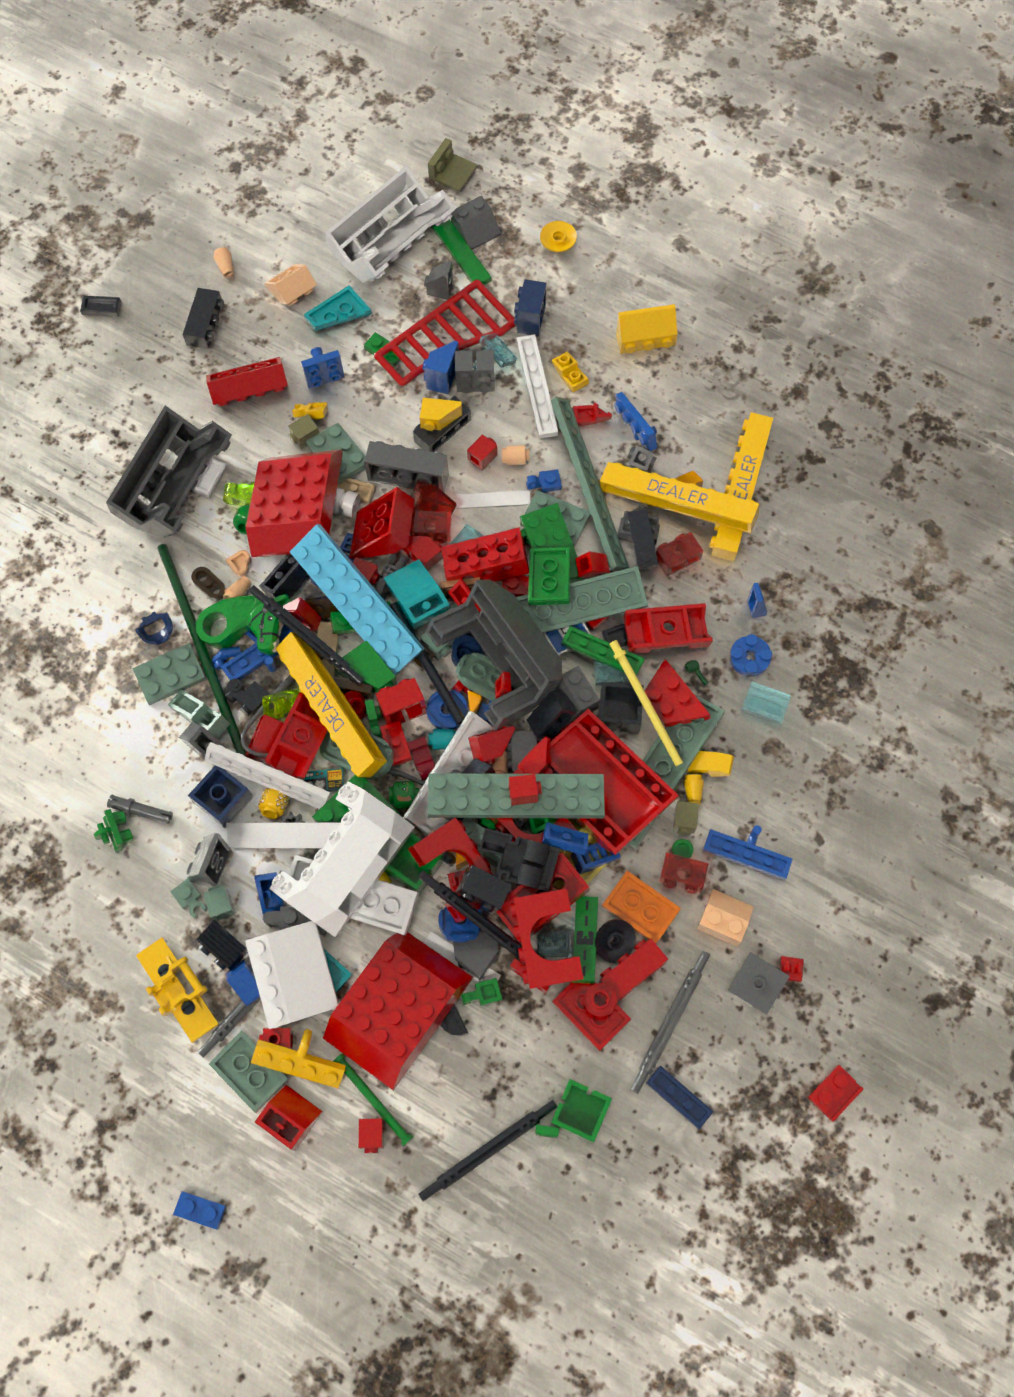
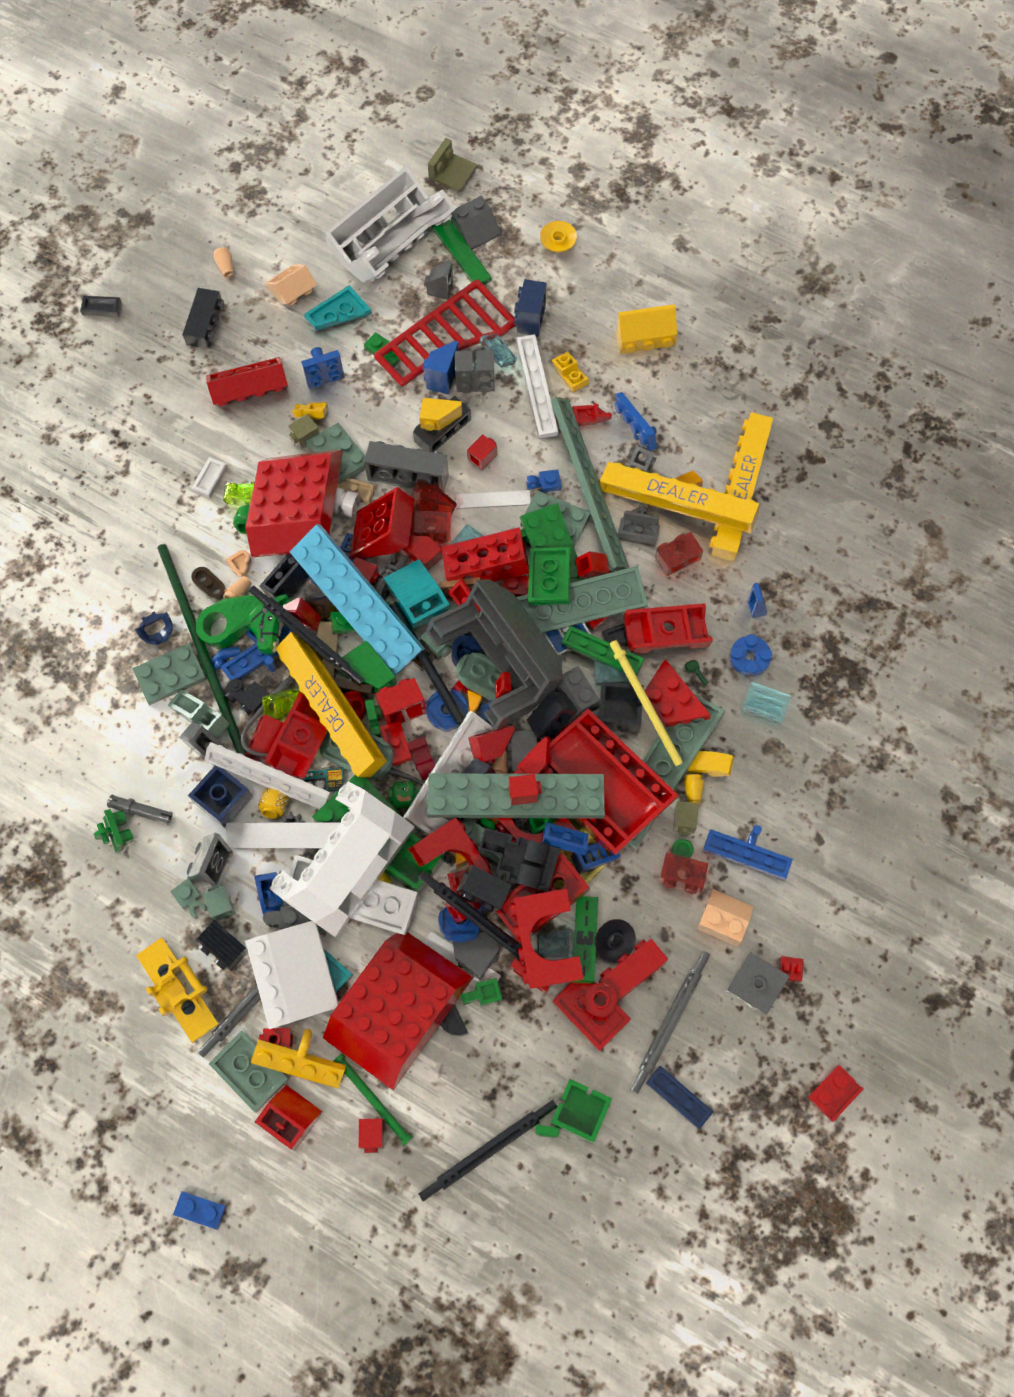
(166, 485): dark grey wedge -> none
(243, 982): blue slope -> none
(440, 738): teal brick -> none
(515, 455): light nougat brick -> none
(641, 907): orange plate -> none
(642, 540): black slope -> none

